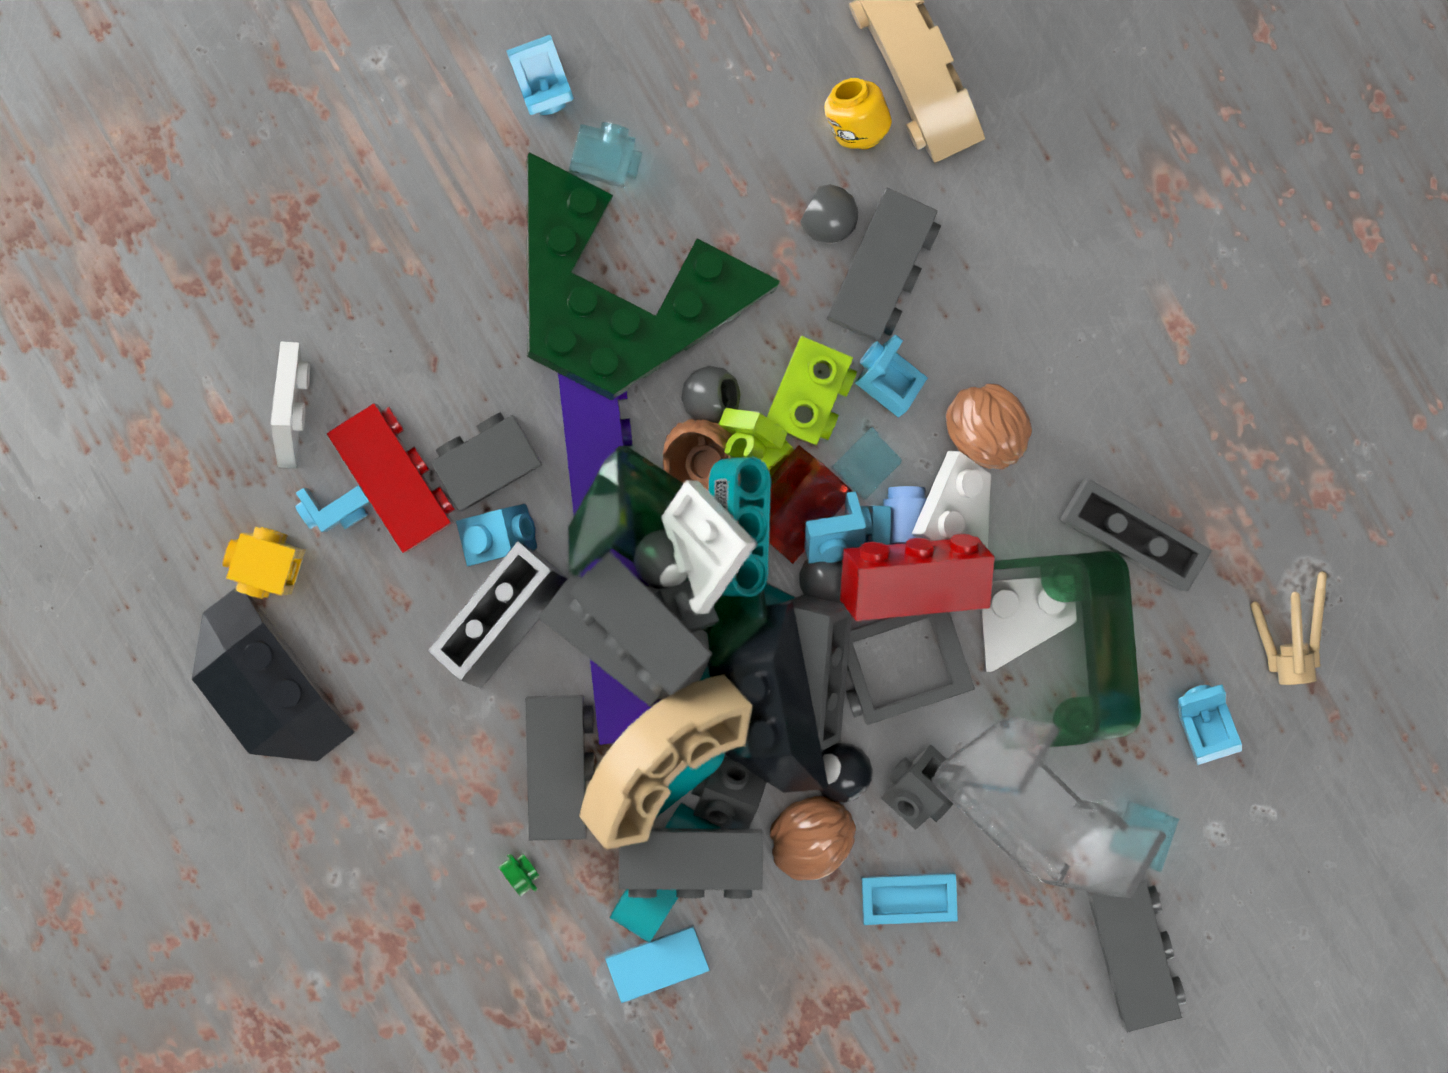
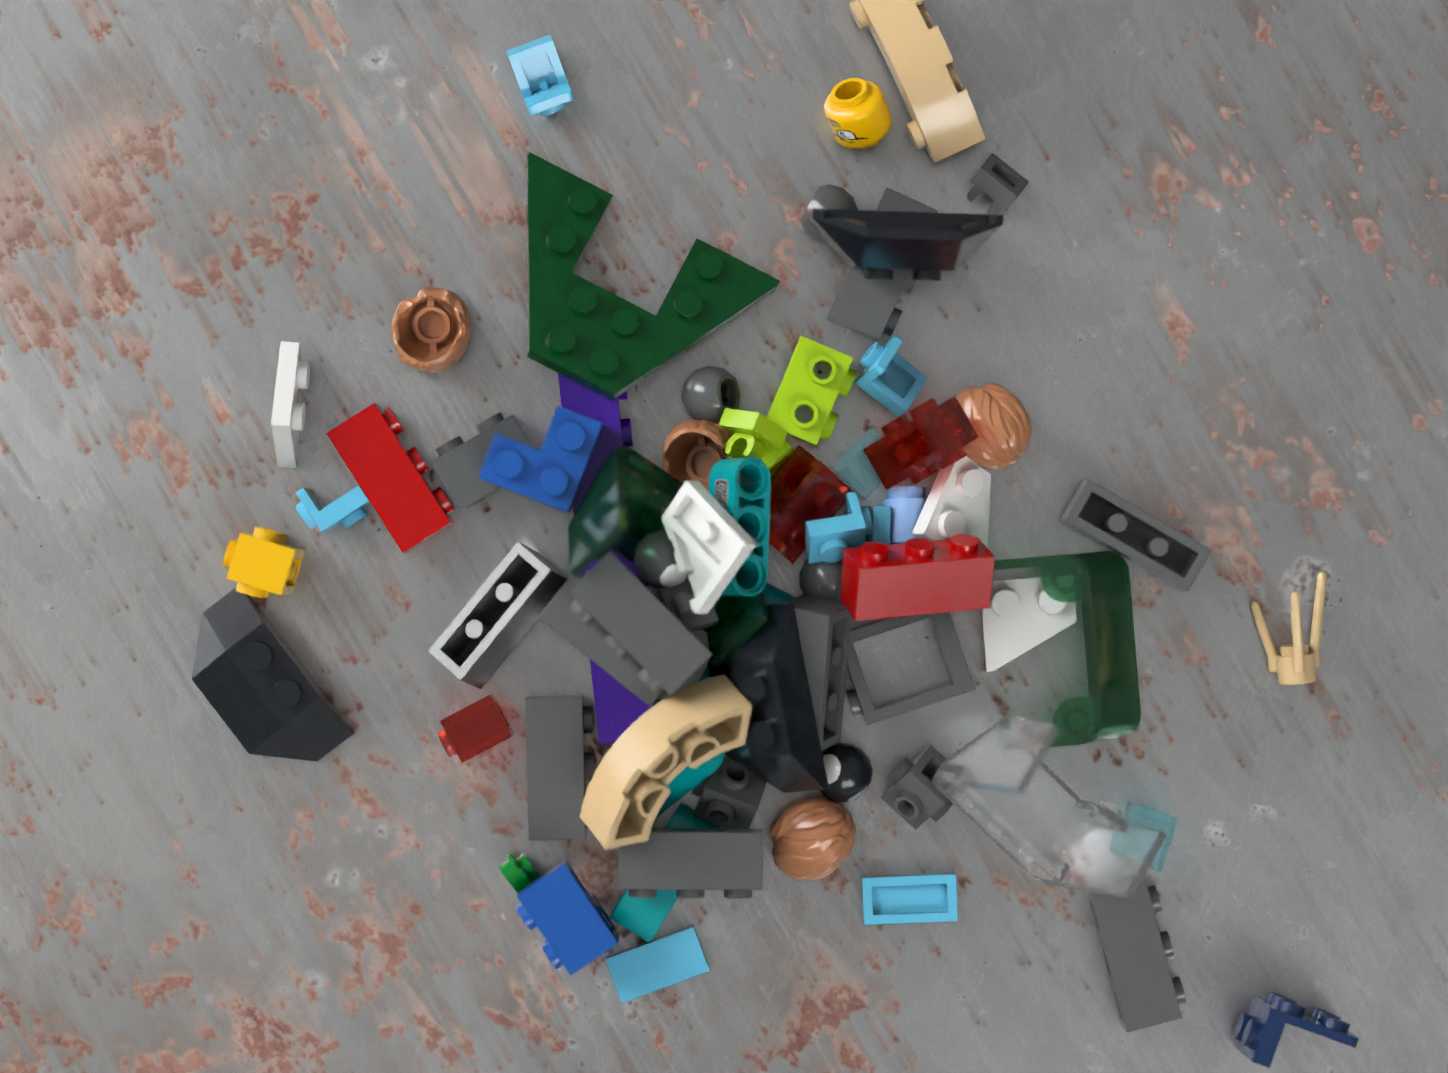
(431, 330): none -> nougat hair
(474, 728): none -> clear red brick
(495, 533): medium azure bracket -> none
(549, 473): none -> blue brick
(568, 918): none -> blue brick
(605, 154): clear light blue brick -> none
(903, 240): none -> black wedge
(914, 446): none -> clear red brick
(998, 182): none -> dark grey tile
(1208, 723): medium azure bracket -> none
(1263, 1026): none -> dark blue bracket

